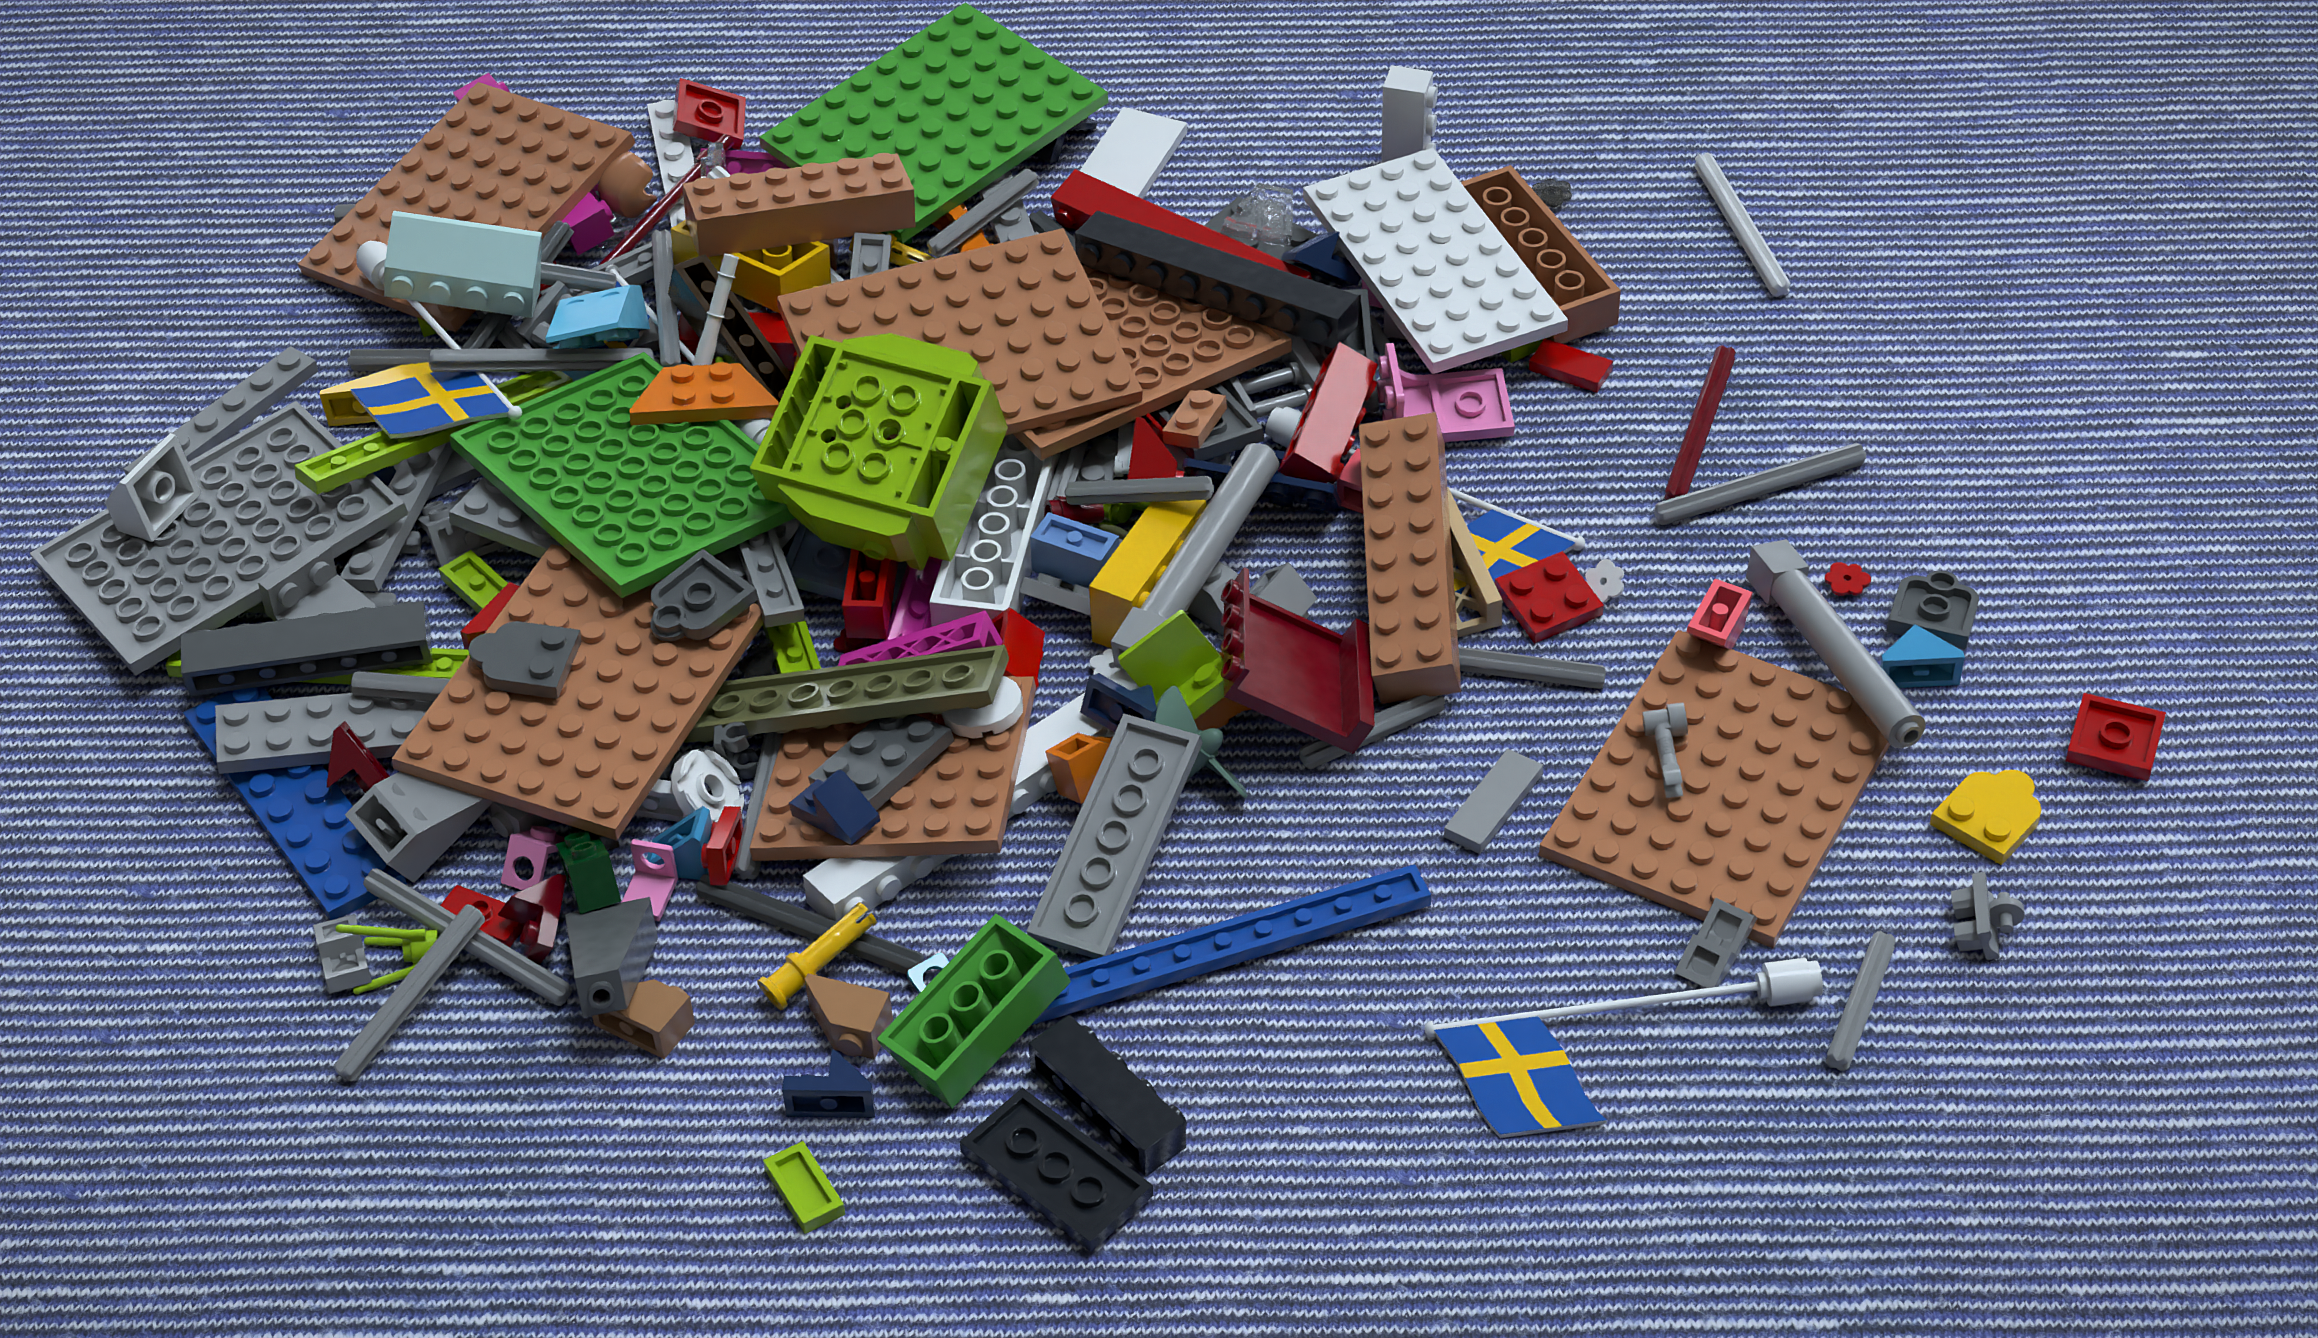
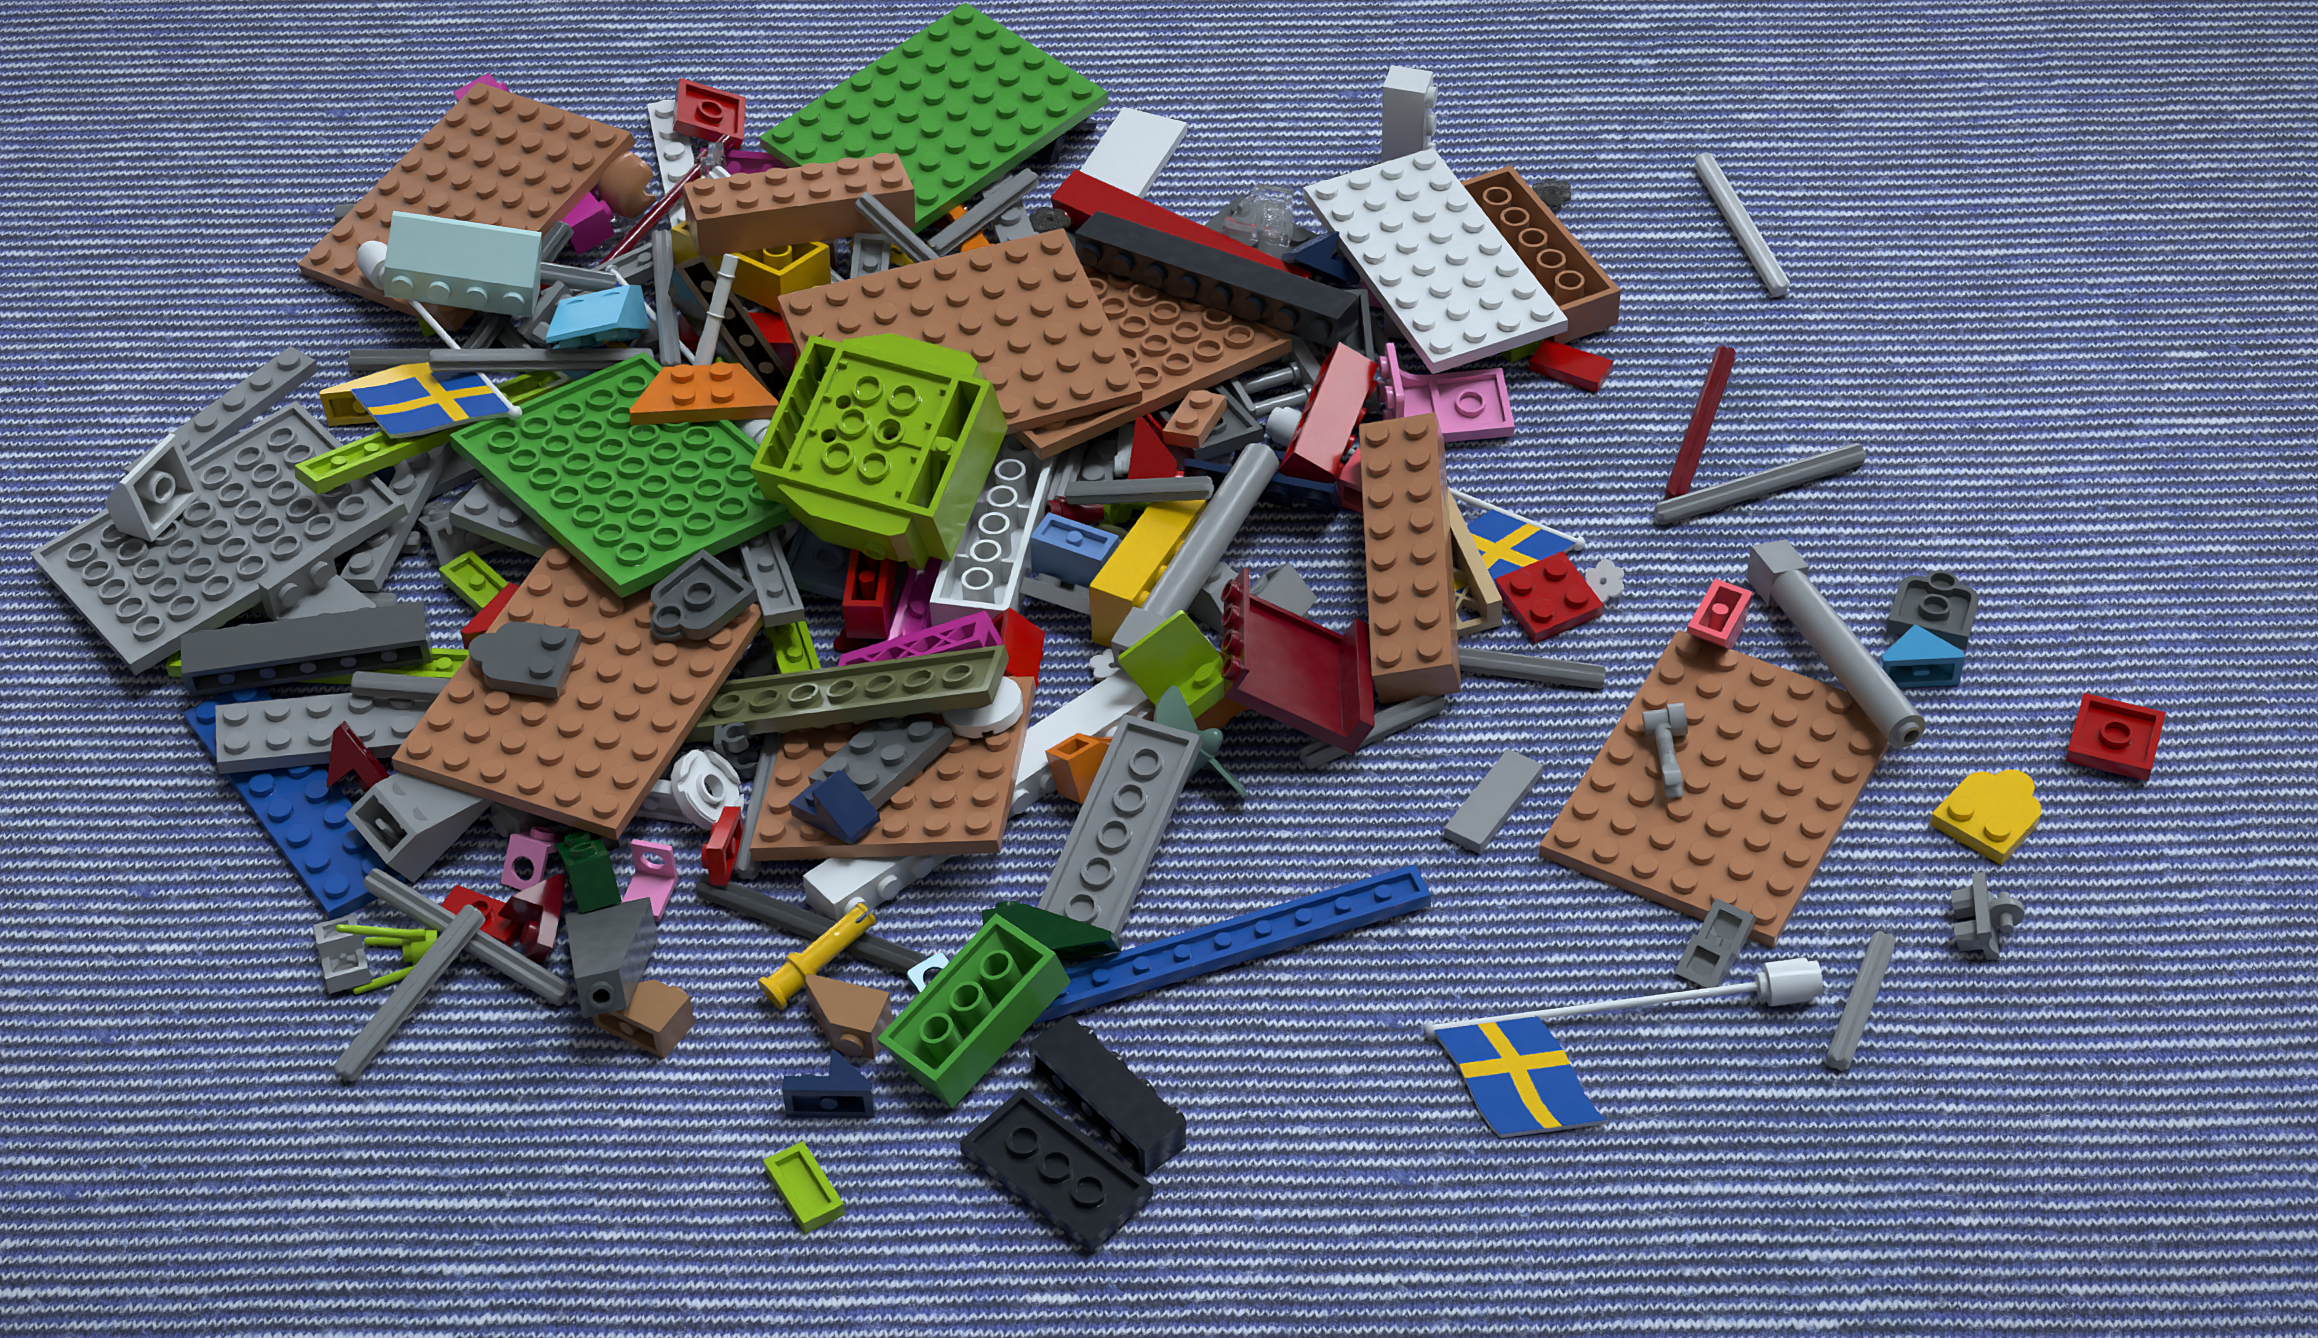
(687, 843): dark azure slope -> none
(893, 229): none -> light grey axle
(1049, 220): none -> clear smoke plant
(1060, 934): none -> dark green slope
(1108, 701): dark blue slope -> none
(1847, 579): red plant -> none

